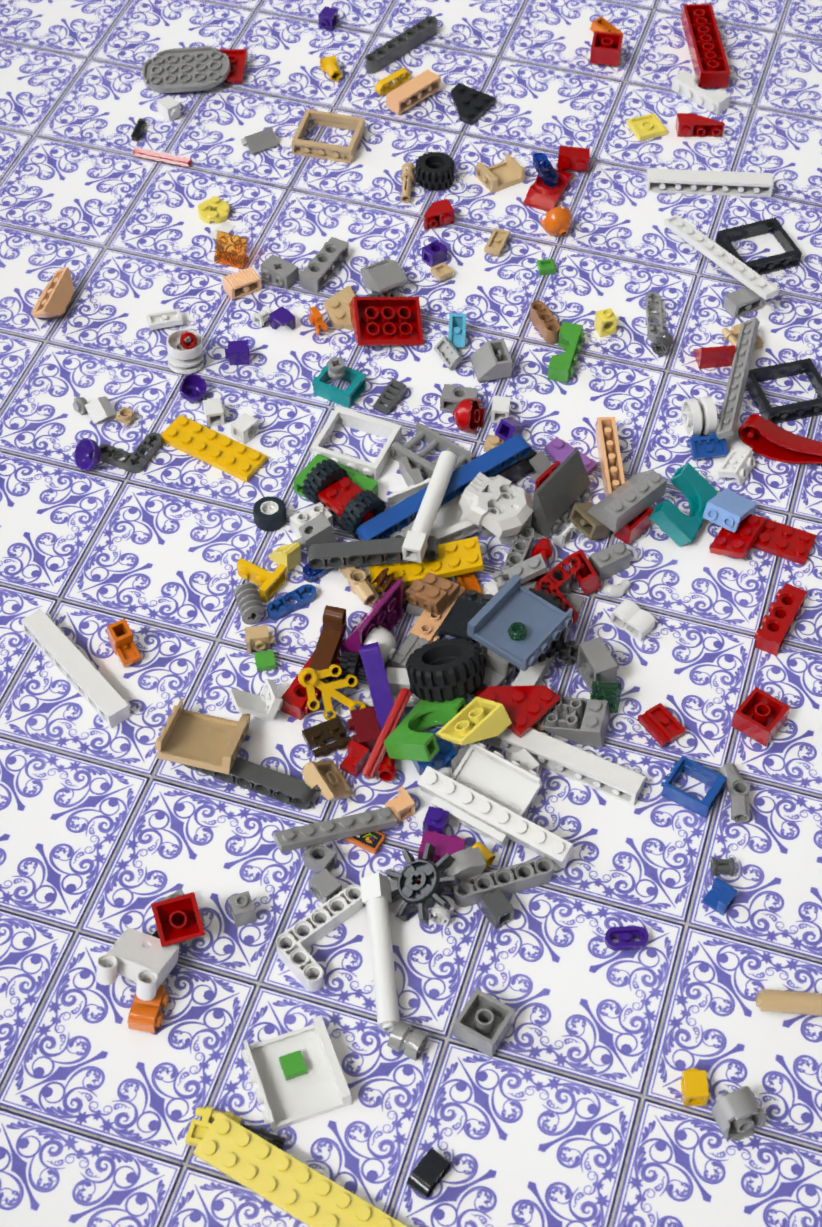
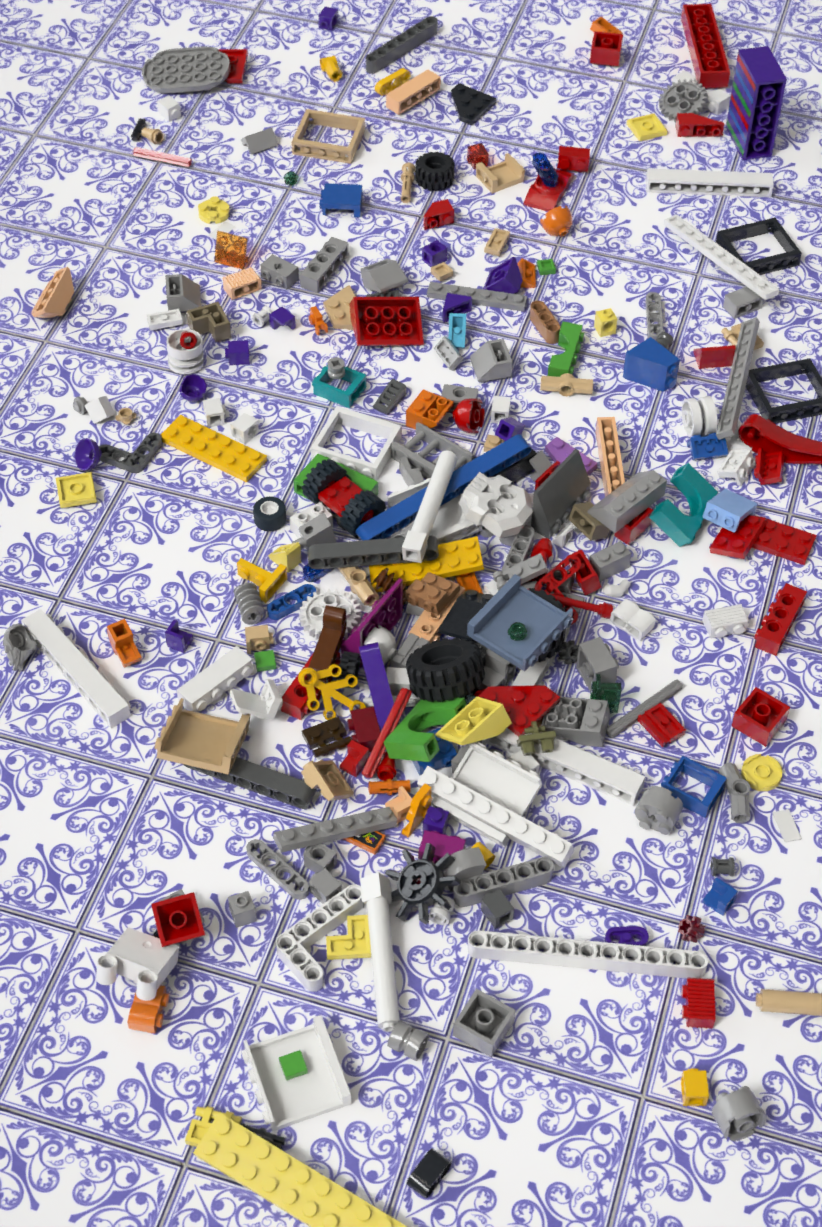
(18, 645): none -> light grey hair
(76, 490): none -> light yellow plate
(154, 135): none -> tan cone
(177, 638): none -> dark purple panel
(182, 293): none -> light grey slope
(210, 319): none -> dark tan brick
(215, 680): none -> white brick
(274, 871): none -> light grey beam
(290, 178): none -> clear green plate
(312, 611): none -> white gear
(342, 197): none -> blue panel
(354, 944): none -> light yellow plate
(388, 786): none -> orange pin
(418, 809): none -> light orange wing
(427, 409): none -> orange slope
(456, 304): none -> dark purple slope
(477, 154): none -> clear red brick
(479, 296): none -> light grey plate
(504, 277): none -> dark purple slope
(527, 273): none -> orange slope
(544, 738): none -> olive hips
(566, 384): none -> tan piece
(597, 950): none -> white beam
(603, 610): none -> red piece
(631, 717): none -> light grey axle
(651, 365): none -> blue slope
(658, 810): none -> light grey brick
(683, 98): none -> light grey gear
(691, 928): none -> dark red gear
(700, 1003): none -> red brick
(725, 621): none -> white brick
(755, 102): none -> dark purple brick
(761, 772): none -> light yellow tile
(769, 467): none -> red bracket
(786, 825): none -> white sticker

